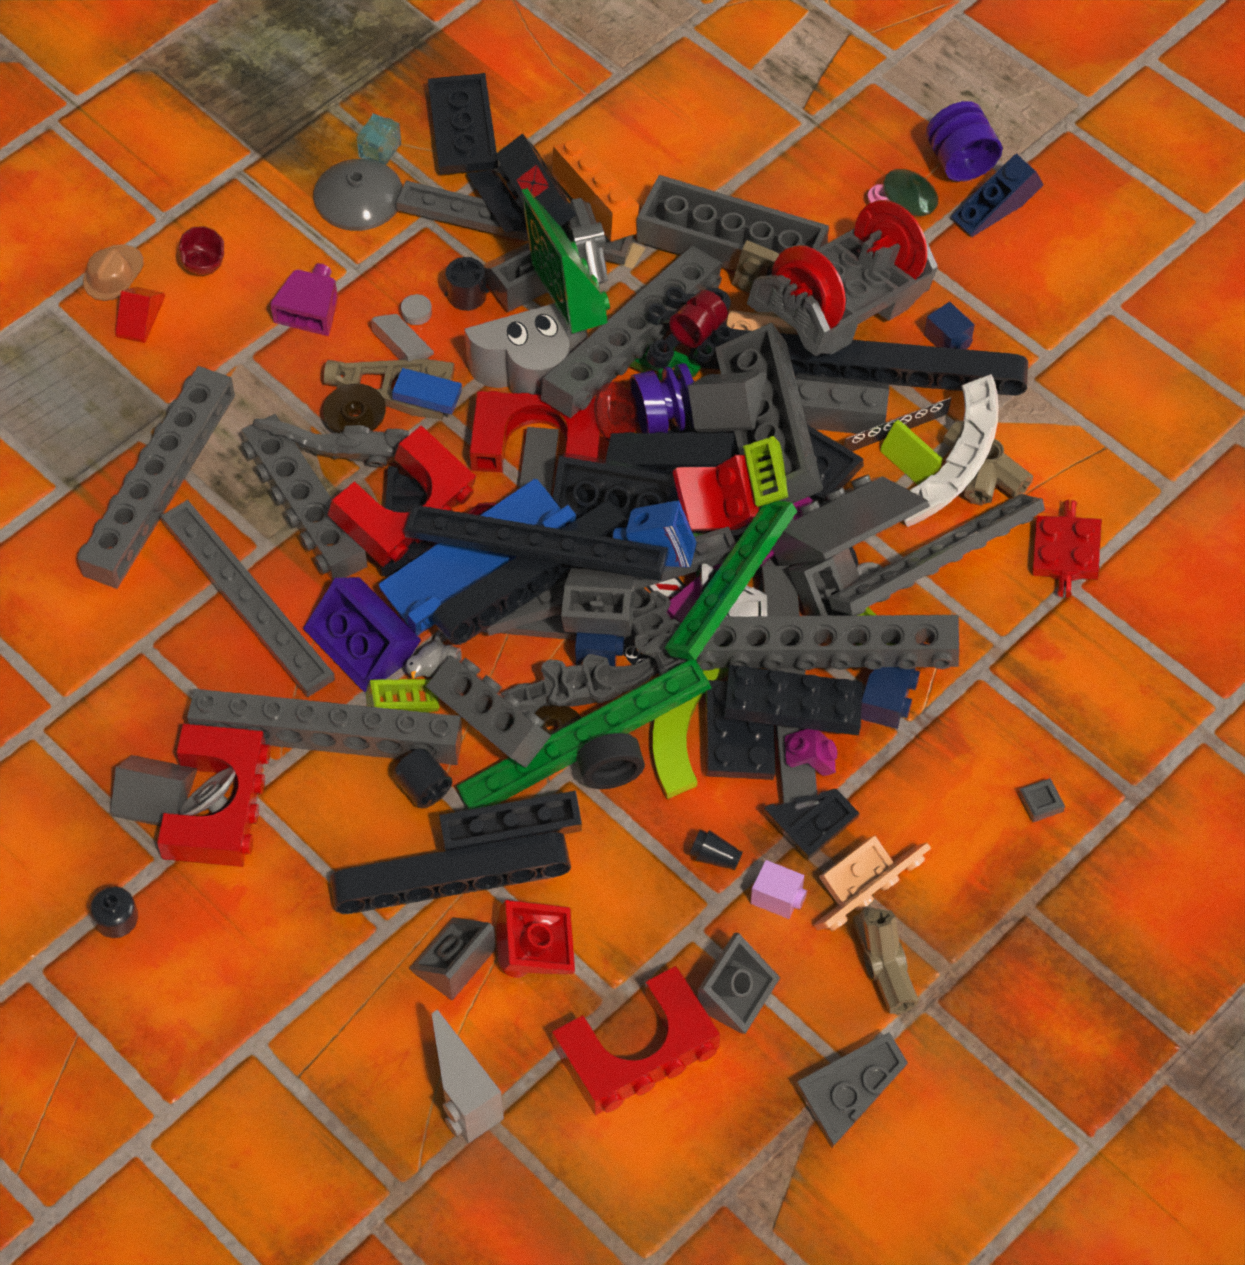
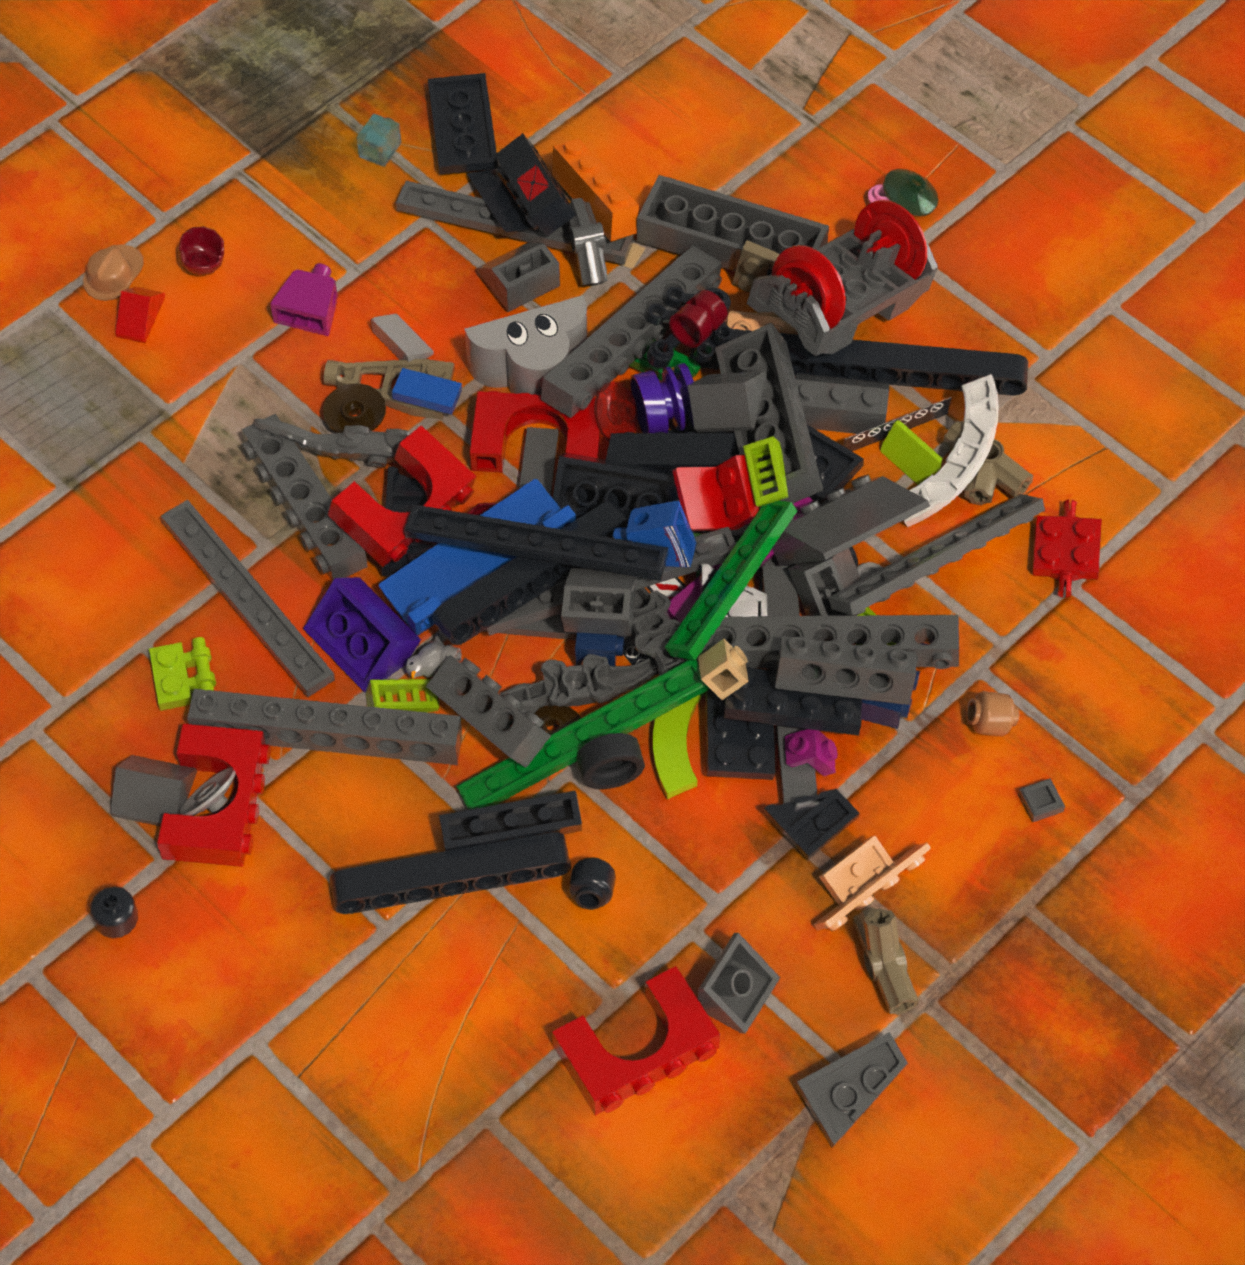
(171, 673): none -> lime plate
(185, 434): dark grey brick -> none
(357, 194): dark grey dish -> none
(416, 309): light grey tile -> none
(422, 778): black piece -> none
(455, 955): dark grey slope -> none
(466, 283): black piece -> none
(470, 1095): light grey slope -> none
(534, 939): red slope -> none
(562, 270): green slope -> none
(592, 883): none -> black head
(715, 850): black cone -> none
(723, 668): none -> tan brick
(778, 890): lavender brick -> none
(845, 670): none -> dark grey brick
(949, 328): dark blue brick -> none
(964, 141): dark purple wheel -> none
(992, 713): none -> medium nougat head
(999, 196): dark blue slope -> none

